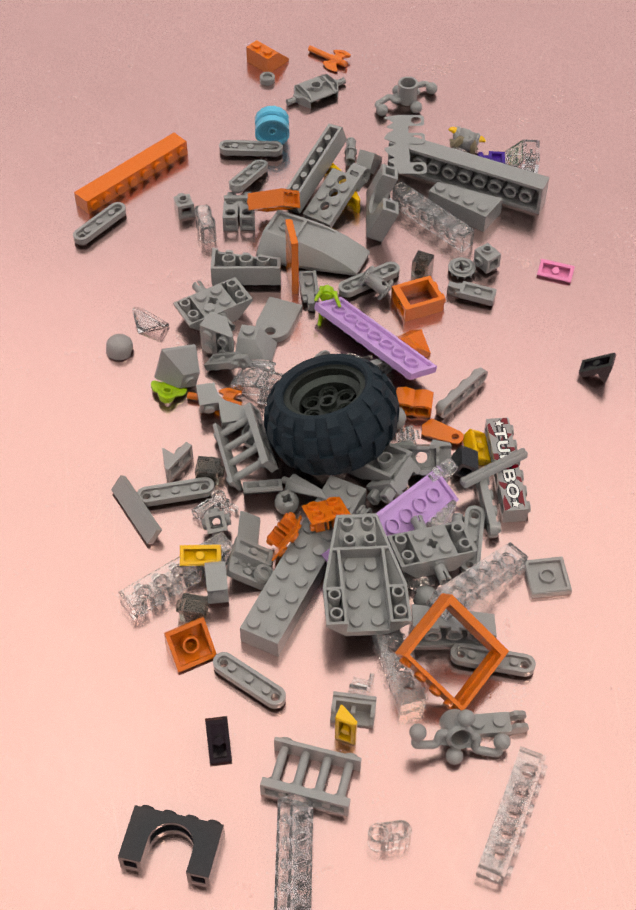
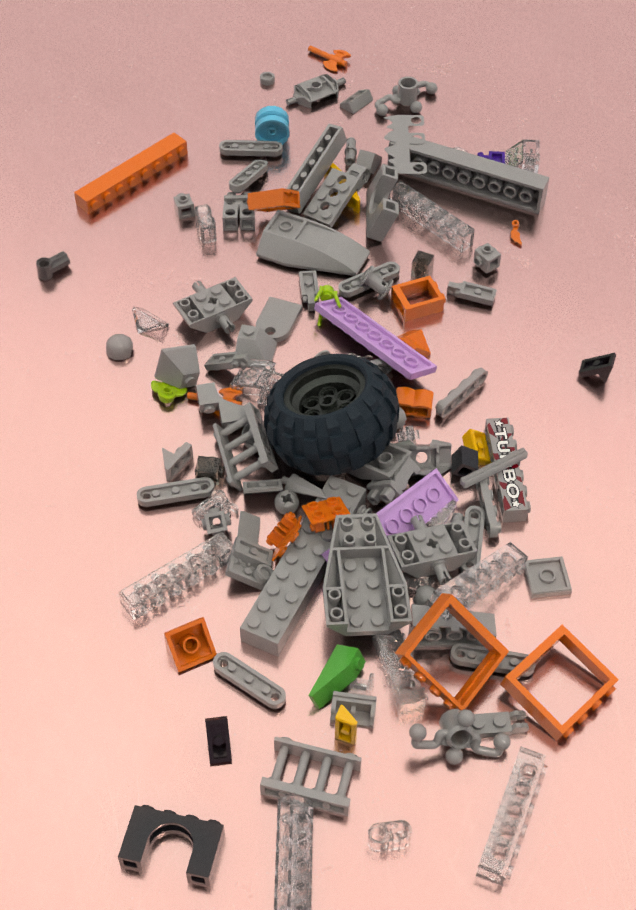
(48, 266): none -> dark grey piece
(99, 223): light grey plate -> none
(136, 509): light grey tile -> none
(192, 607): clear smoke brick -> none
(199, 554): yellow slope -> none
(216, 334): light grey slope -> none
(216, 582): light grey slope -> none
(245, 267): light grey wedge -> none
(264, 57): orange slope -> none
(292, 263): orange tile -> none
(337, 674): none -> bright green slope
(357, 101): none -> light grey slope
(439, 431): orange piece -> none
(444, 469): clear bar -> none
(465, 139): hair -> none
(465, 263): light grey gear -> none
(467, 205): light grey wedge -> none
(515, 235): none -> orange piece
(534, 707): none -> orange window
(556, 270): bright pink slope -> none

